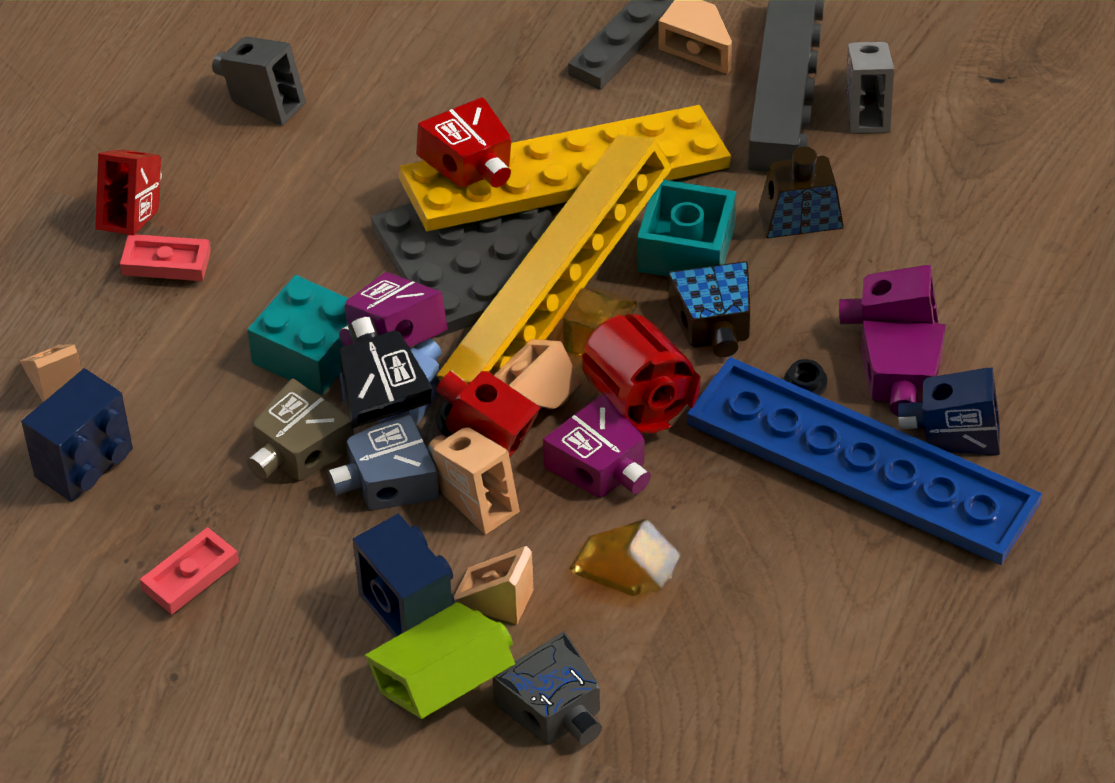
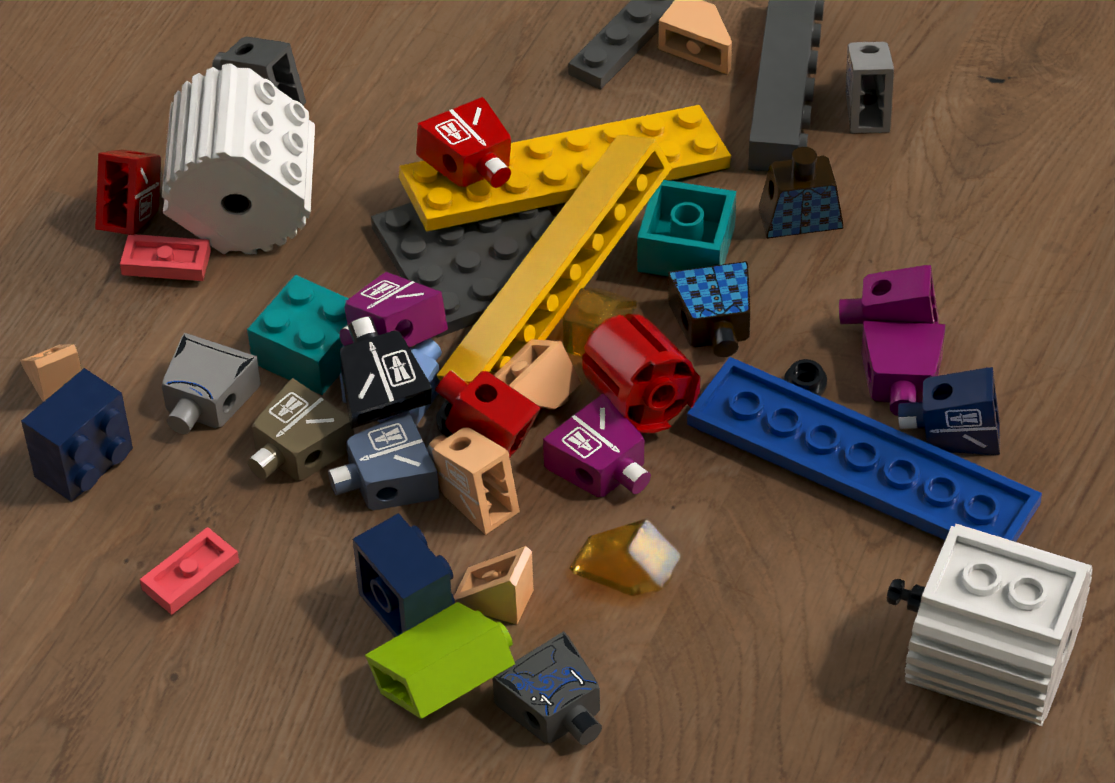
(207, 383): none -> light grey torso
(238, 161): none -> white piece
(995, 623): none -> white piece

